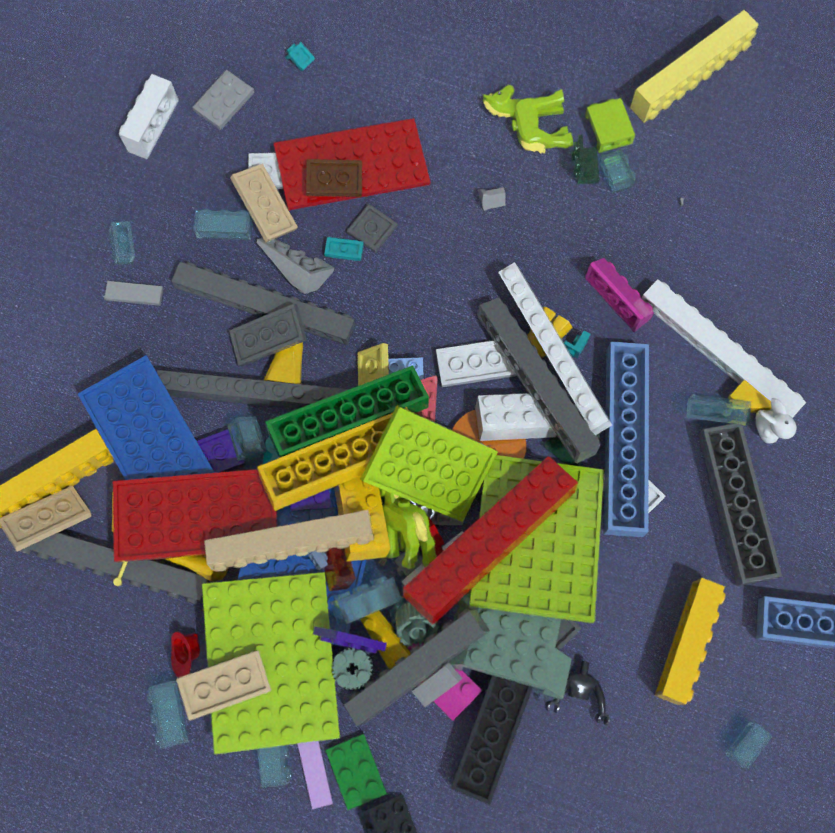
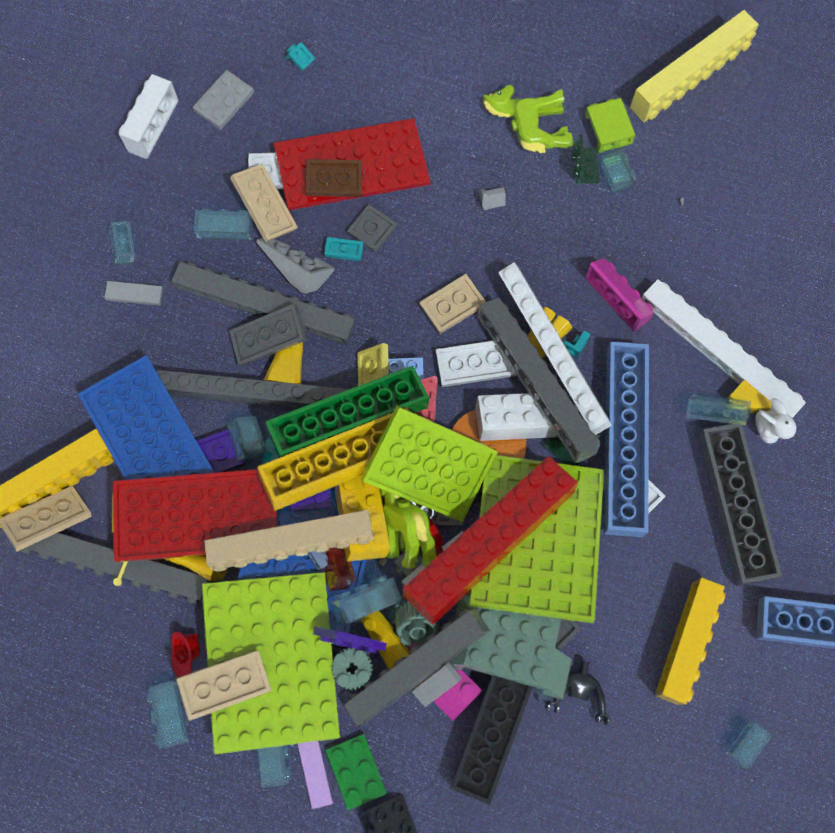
(452, 304): none -> tan plate

